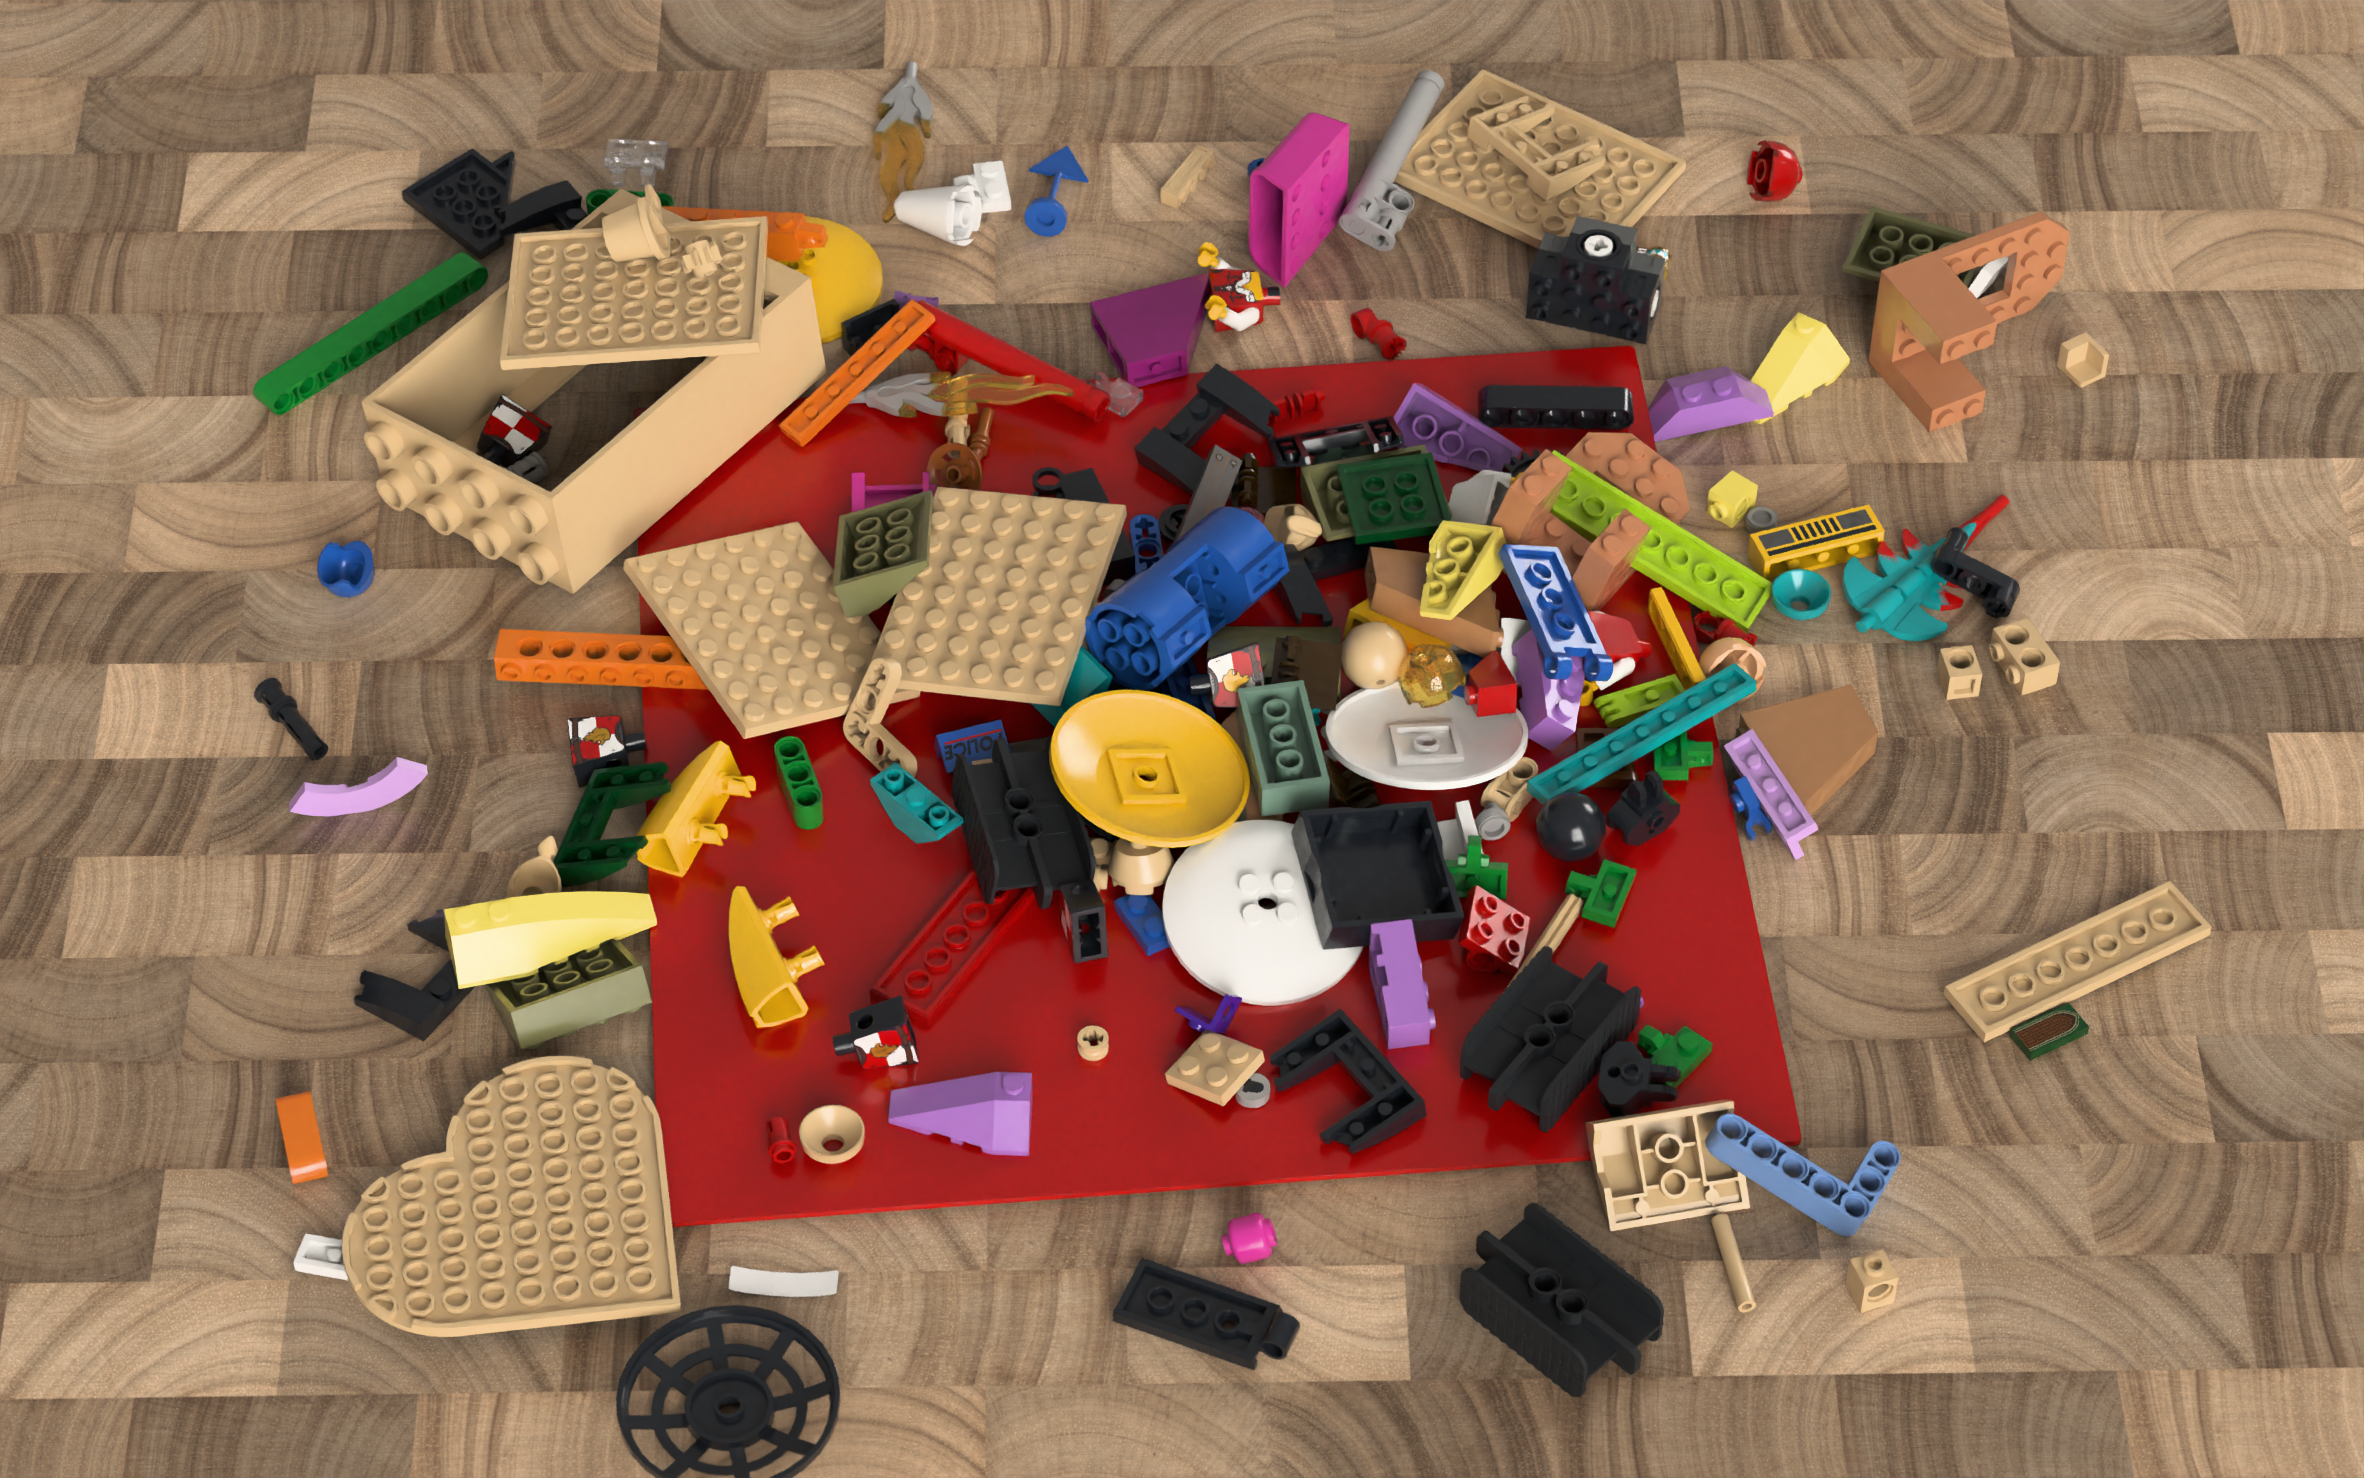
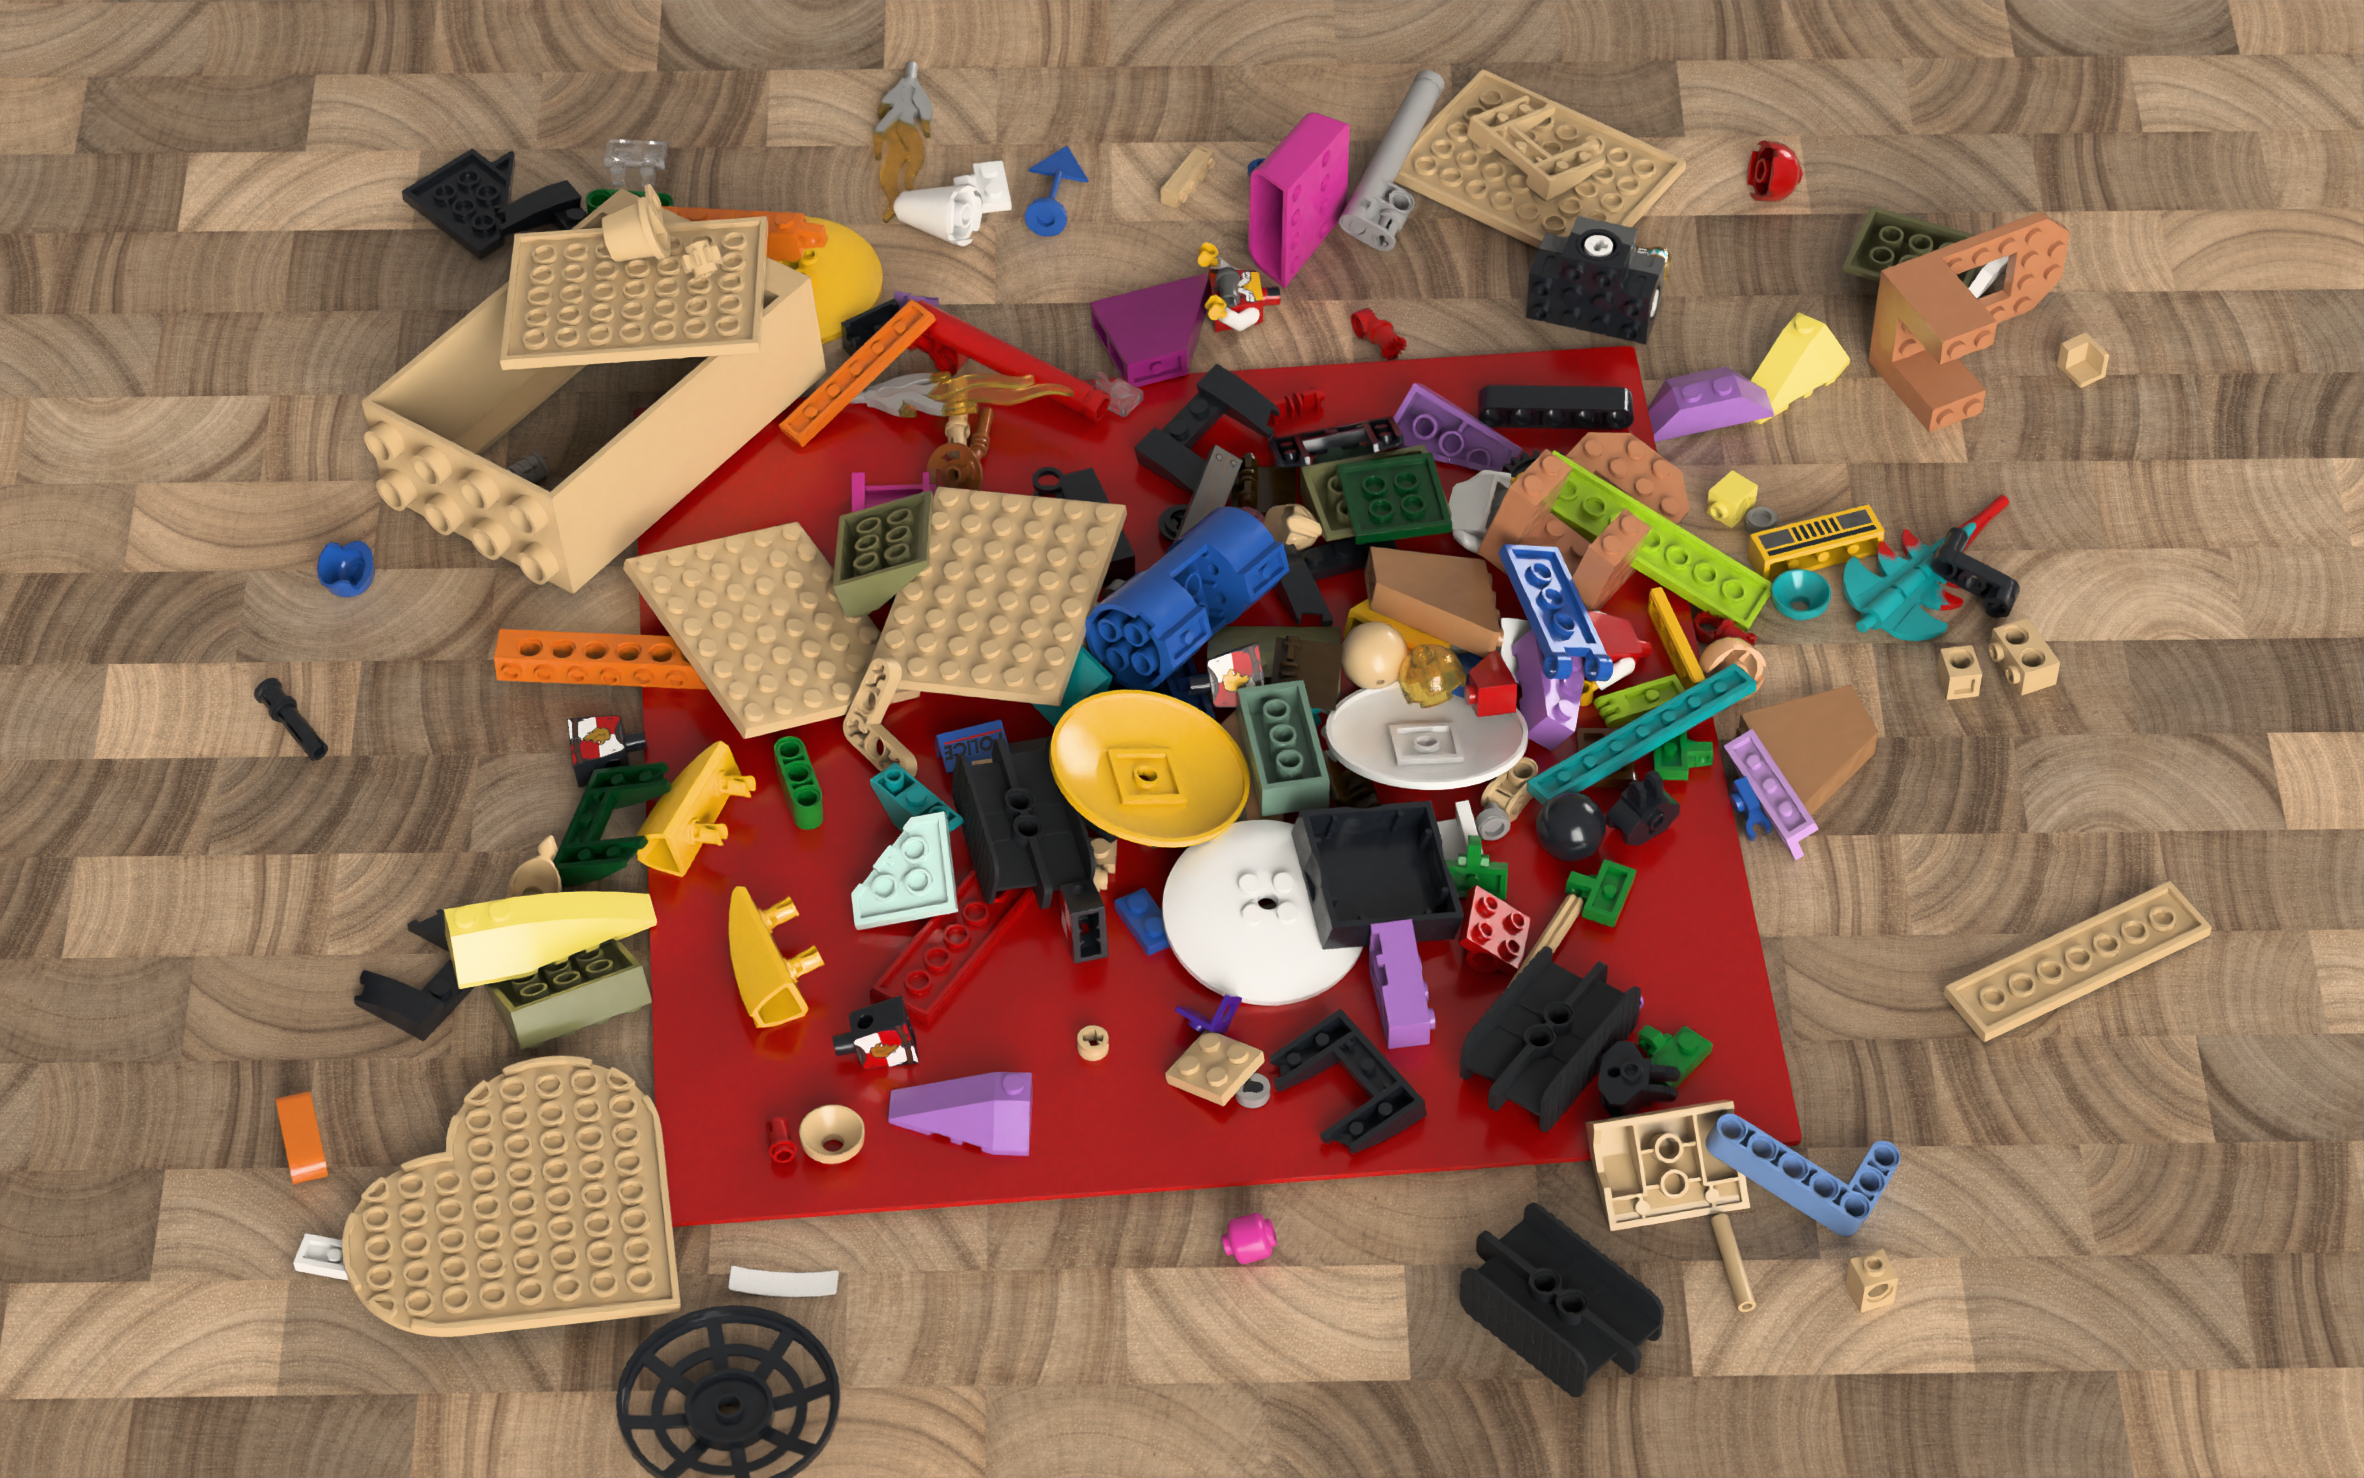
(370, 333): green beam -> none
(381, 789): lavender tile -> none
(512, 433): torso -> none
(910, 877): none -> light aqua plate
(1139, 867): tan cone -> none
(1140, 544): blue beam -> none
(1193, 1312): black hinge -> none
(1228, 281): none -> dark grey pin
(1460, 567): light yellow wedge -> none
(2049, 1031): tile -> none

